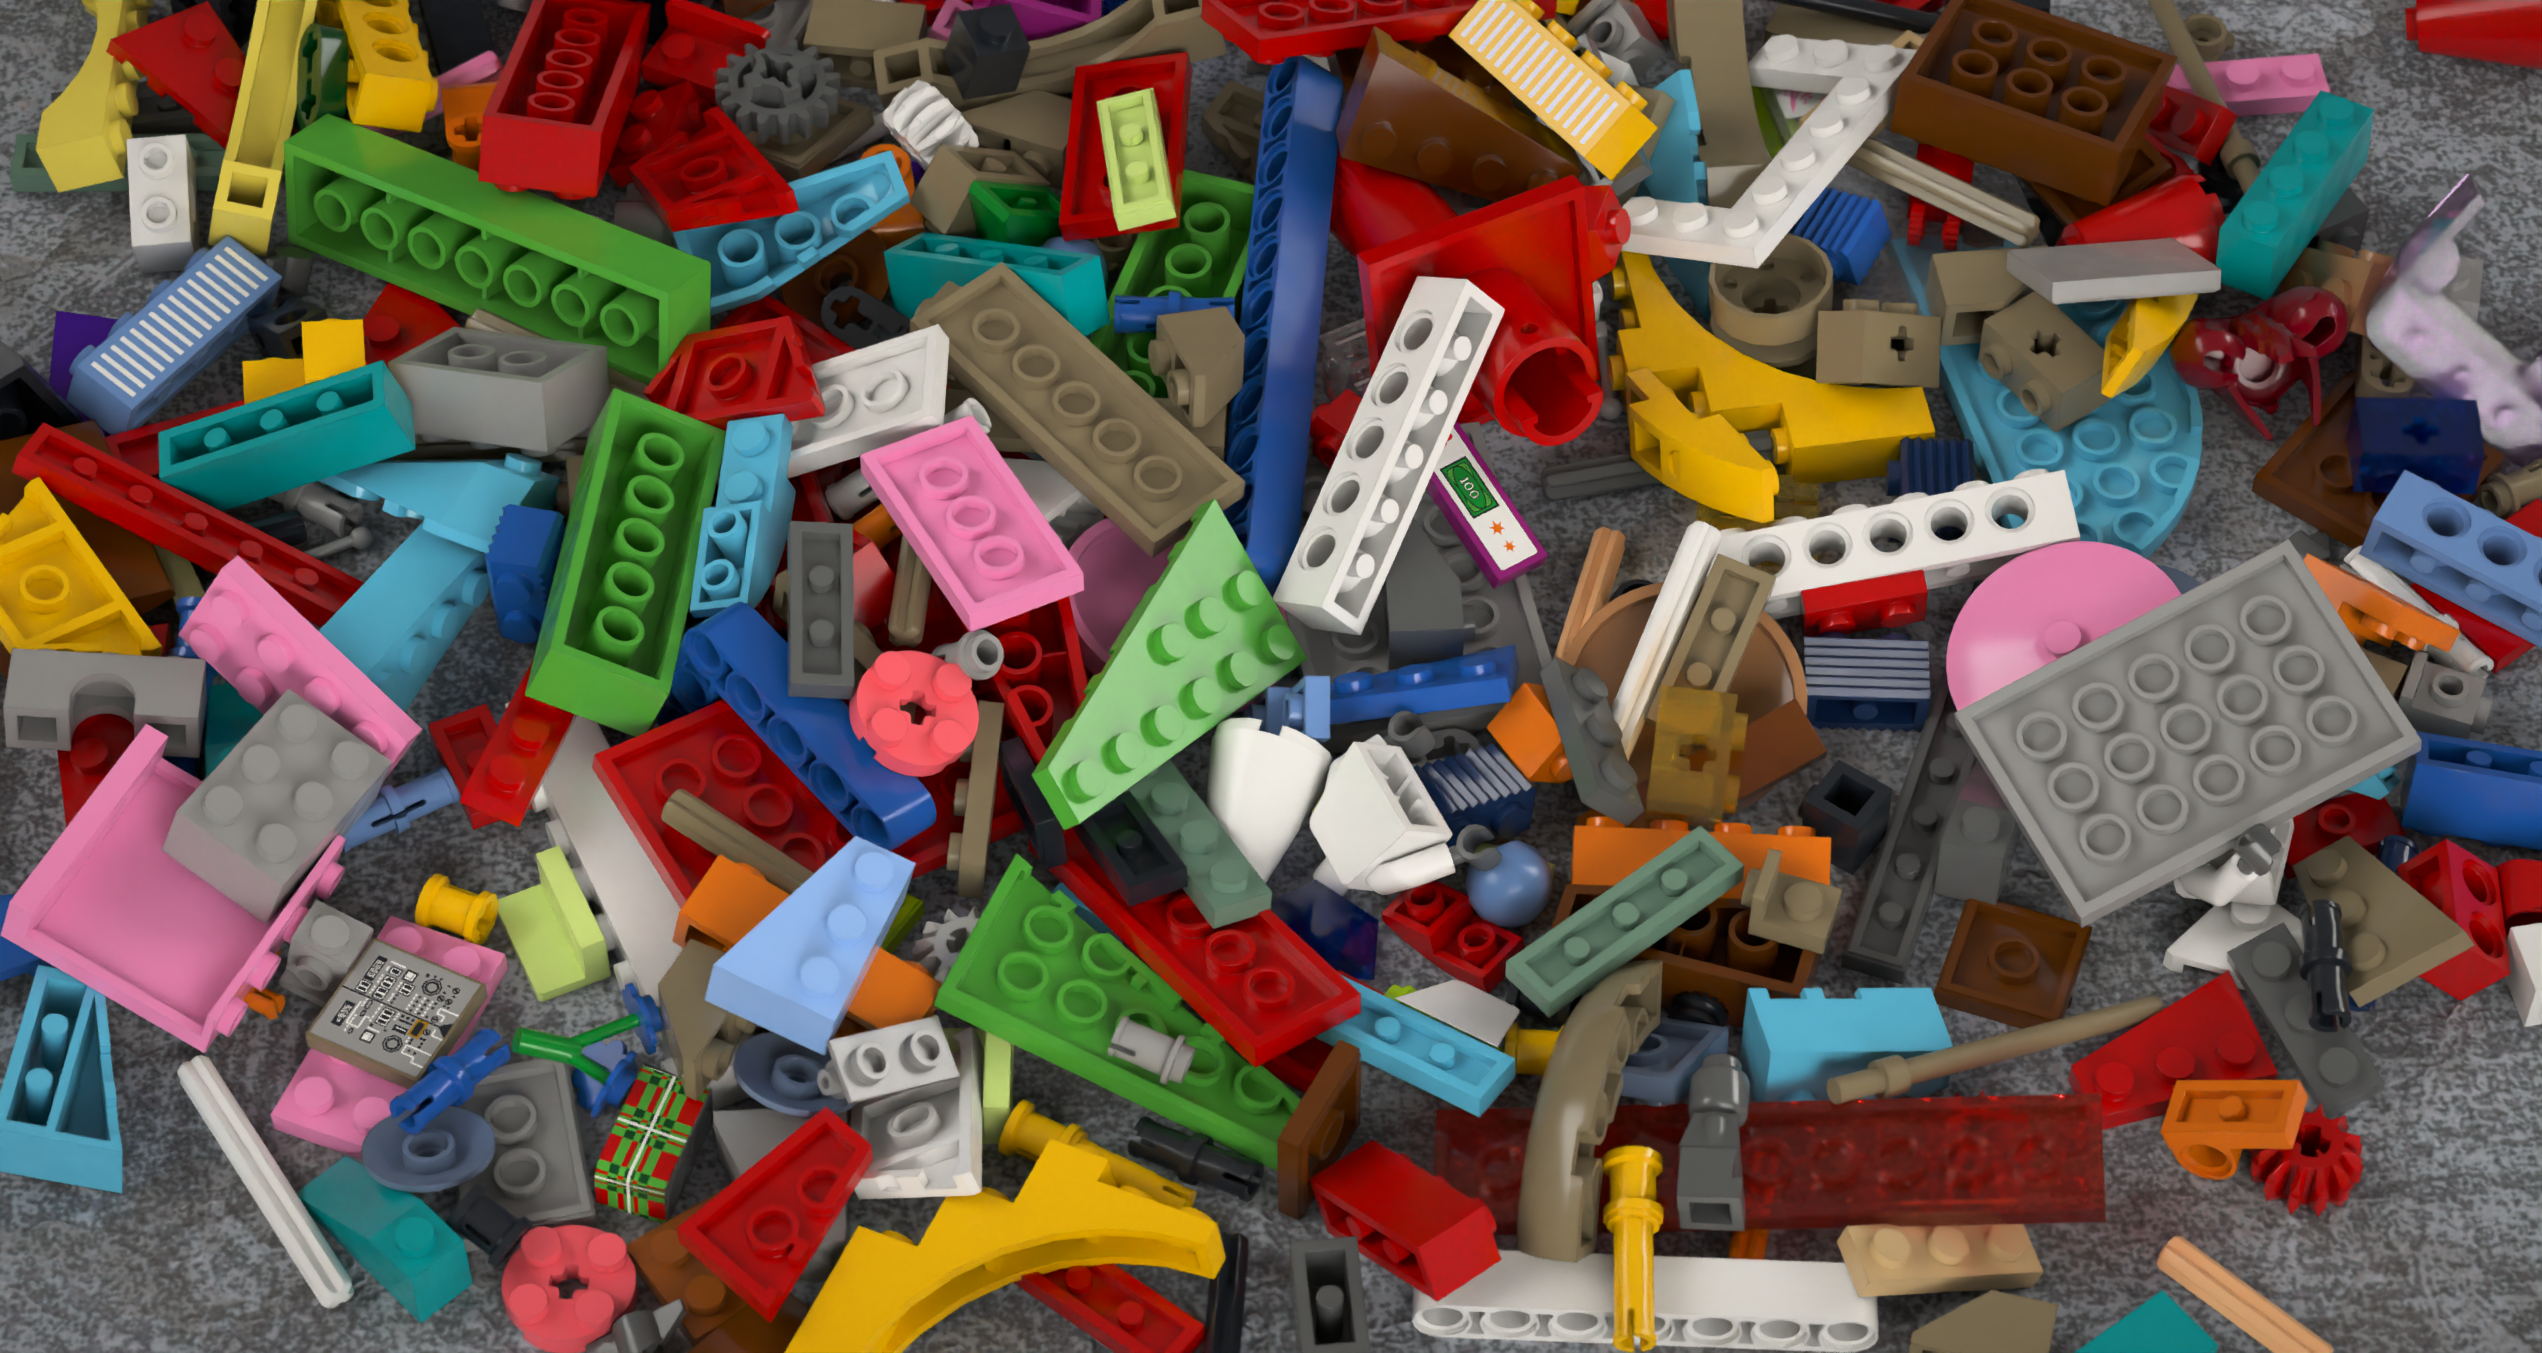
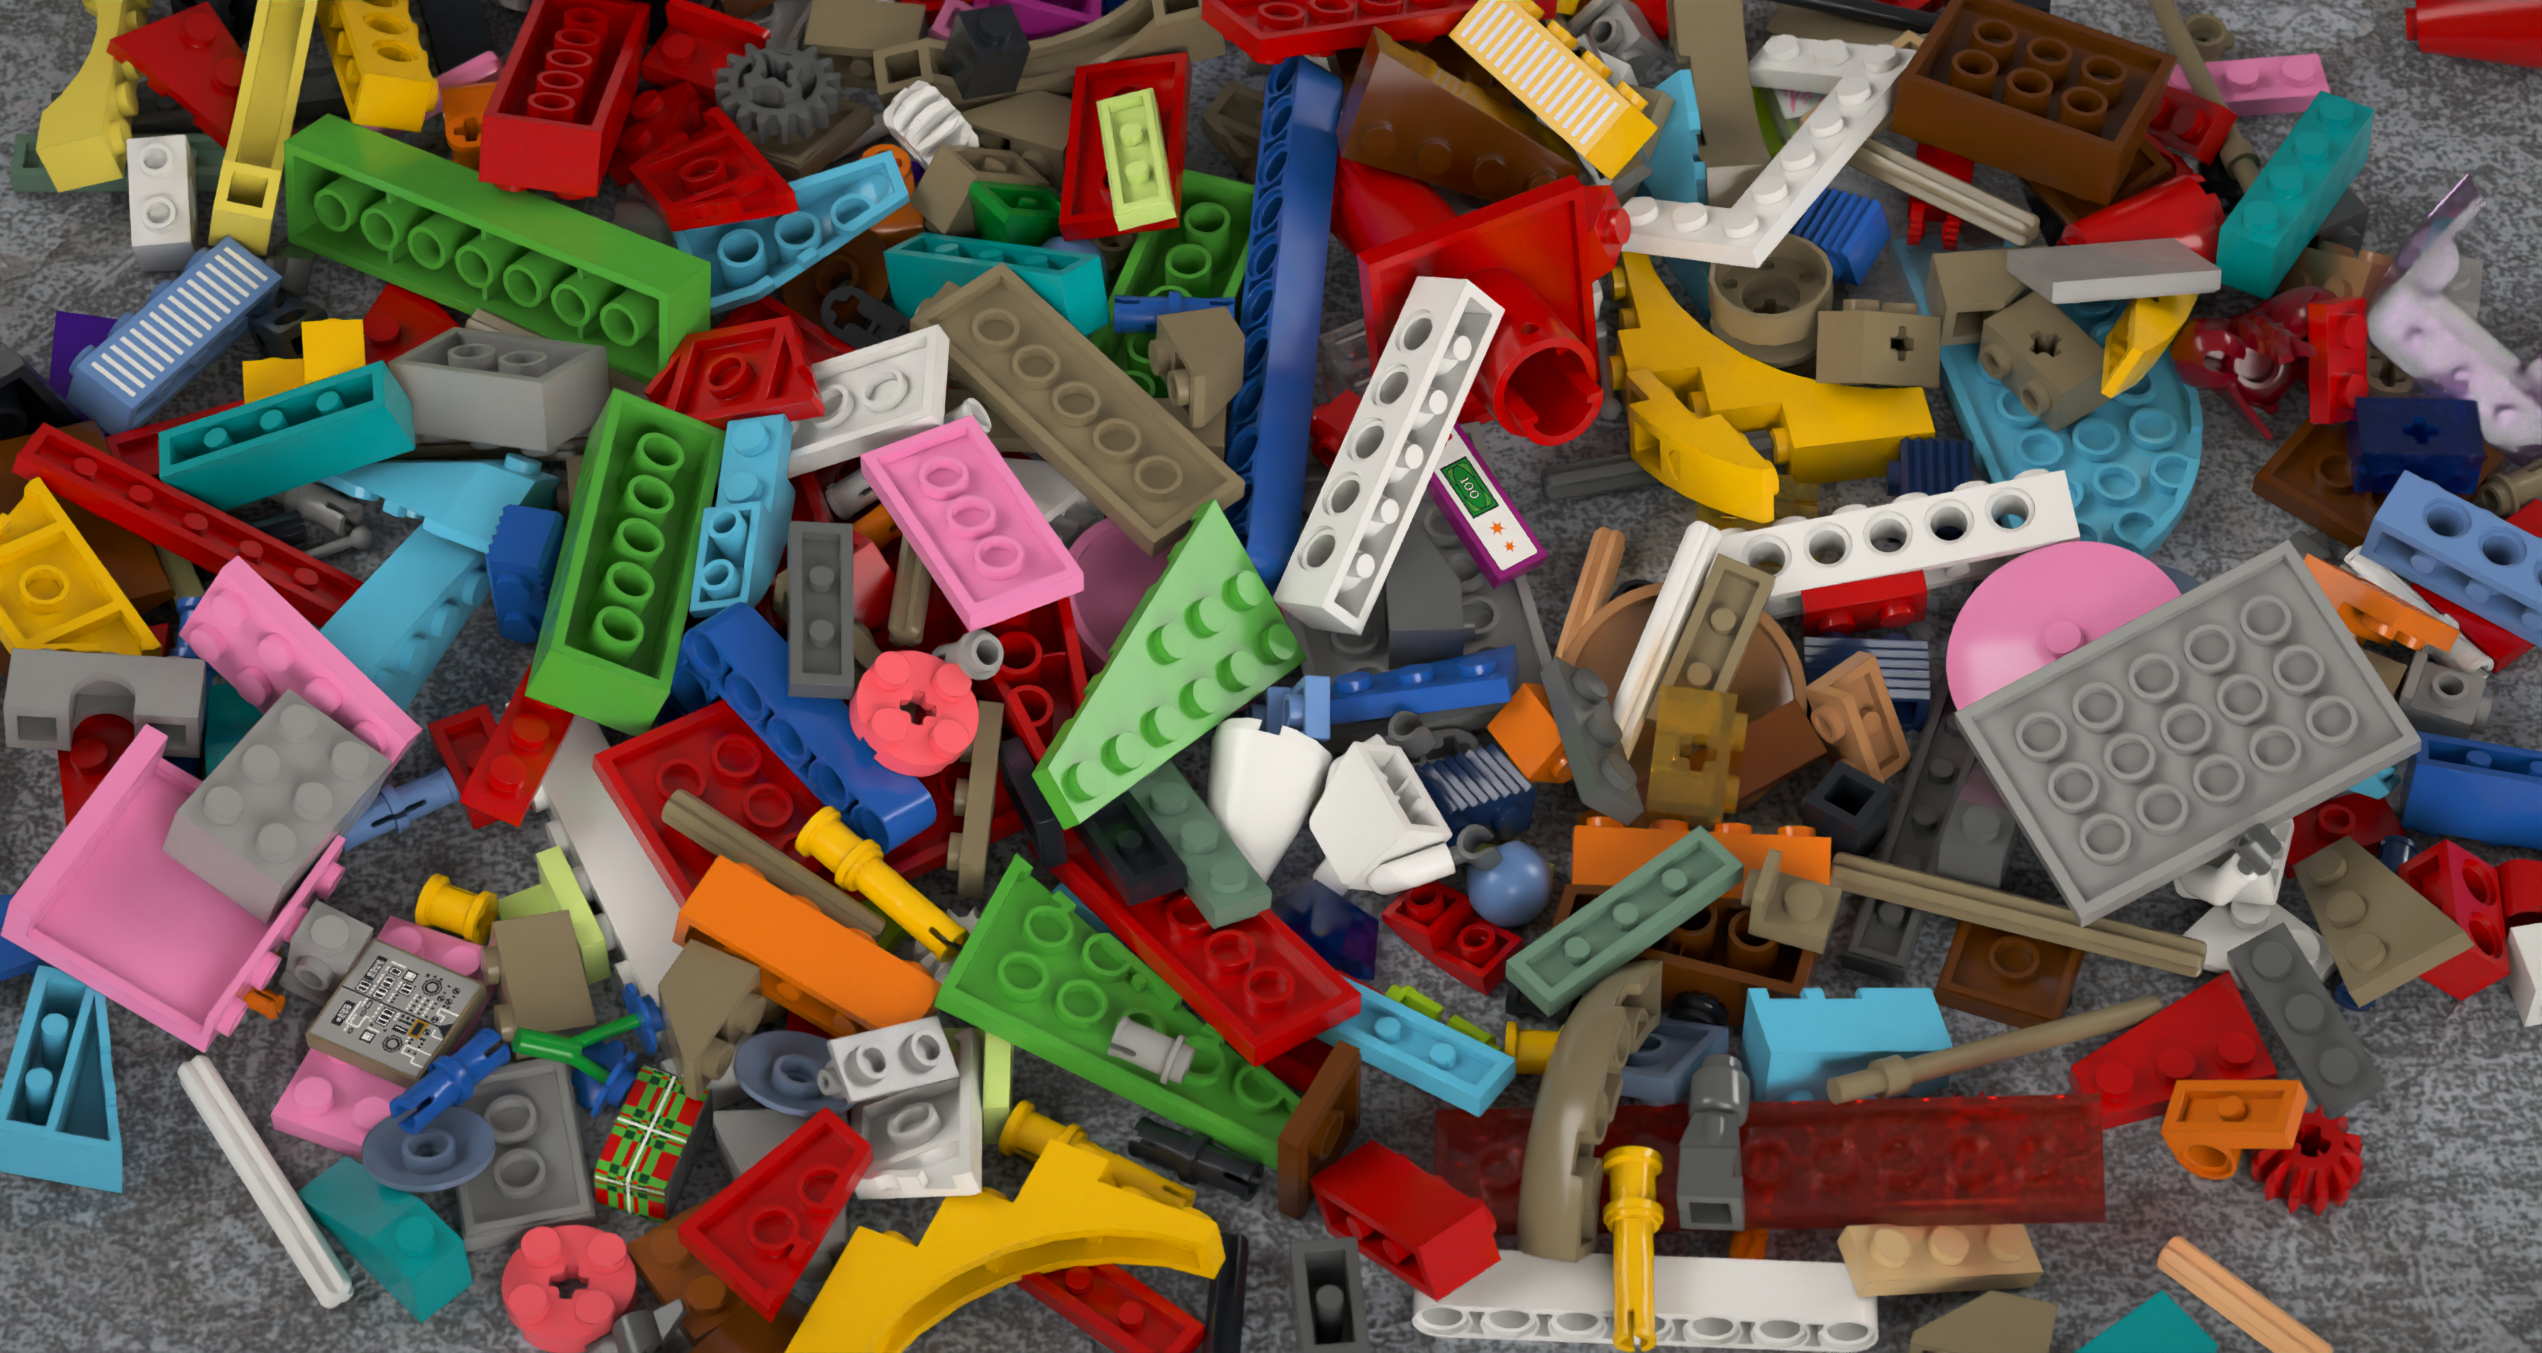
(321, 73): dark green beam -> none
(488, 1224): black bush -> none
(537, 977): none -> dark tan brick
(815, 947): light blue wedge -> none
(861, 867): none -> yellow pin
(1465, 1009): white sticker -> none
(1858, 718): none -> medium nougat bracket
(2017, 914): none -> dark tan axle
(2325, 966): black pin -> none
(2339, 369): none -> red plate

